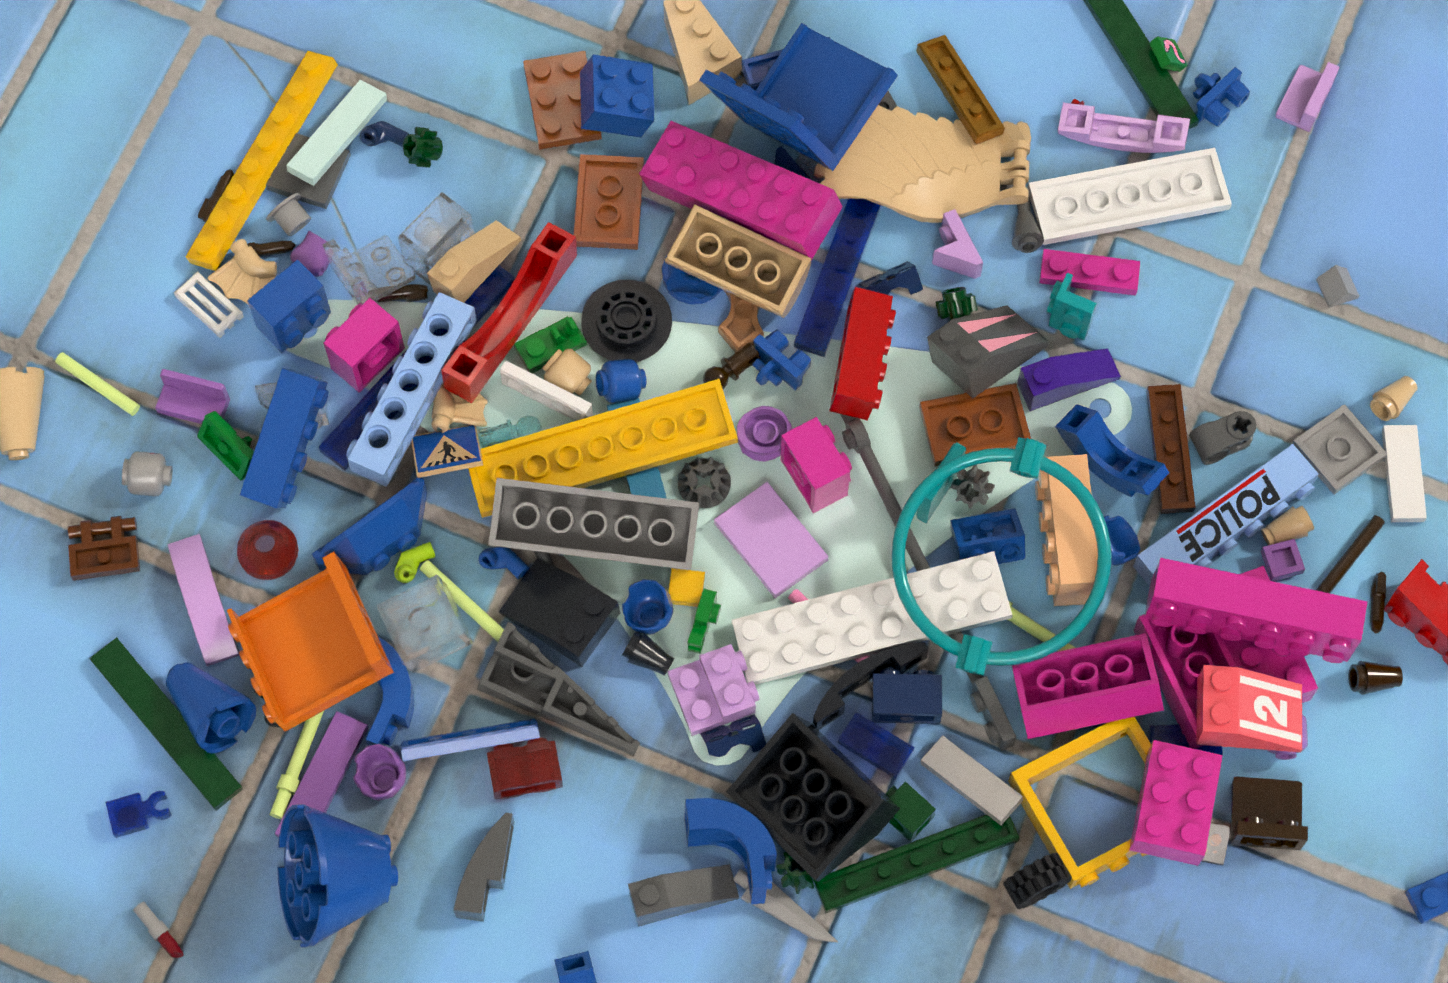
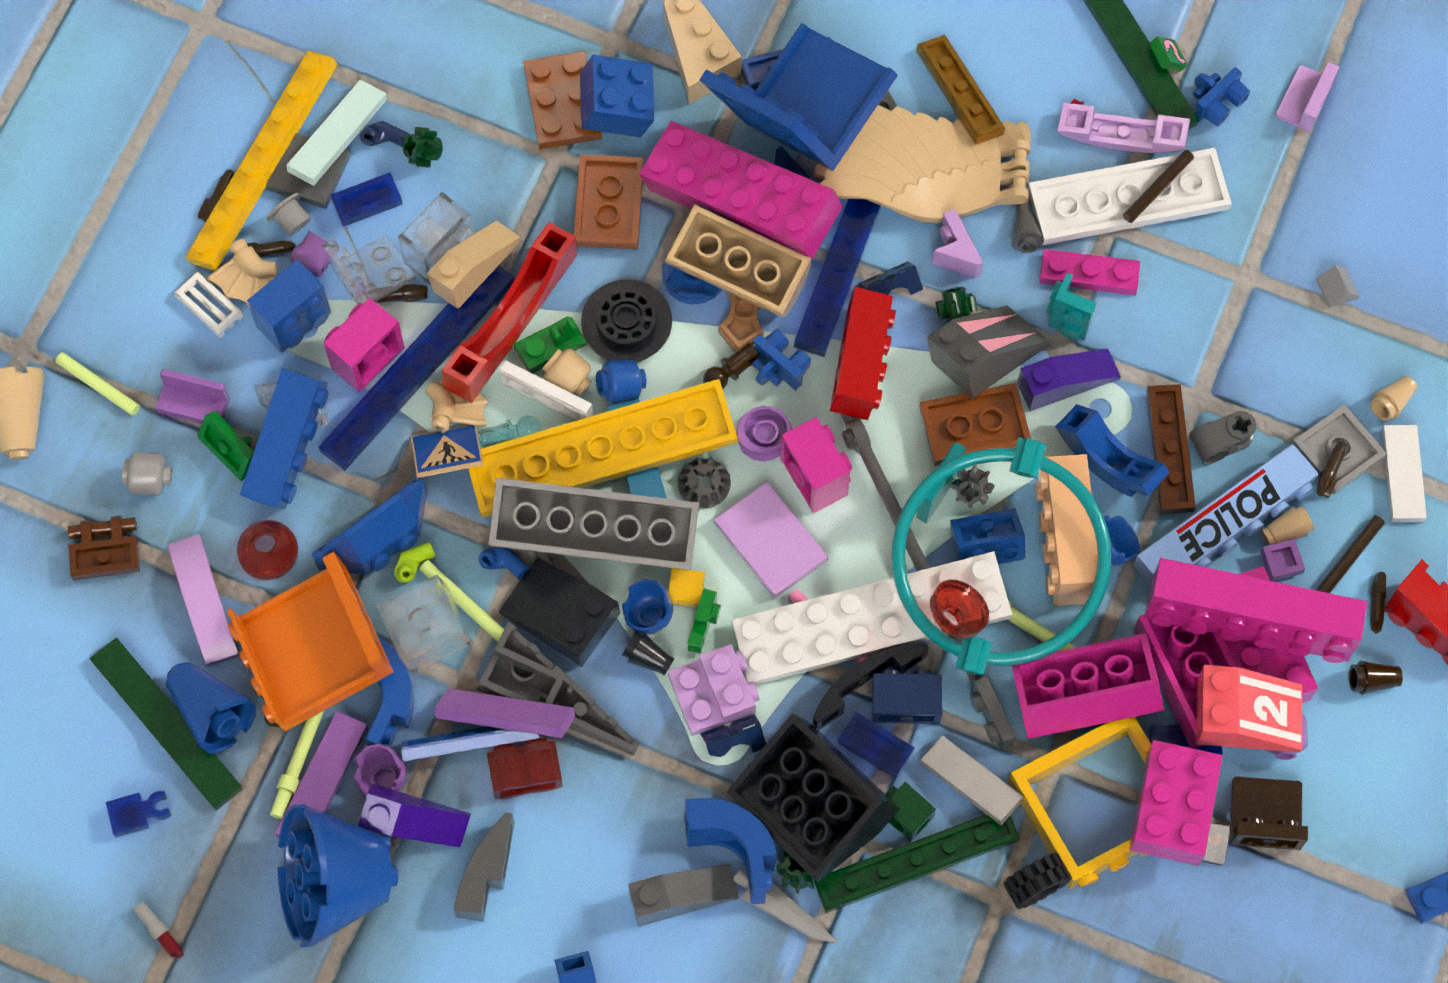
(366, 199): none -> clear blue plate
(382, 462): light blue brick -> none
(412, 817): none -> dark purple slope
(504, 713): none -> medium lavender tile
(964, 604): none -> clear red piece
(1158, 186): none -> dark brown bar
(1327, 478): none -> dark brown piece

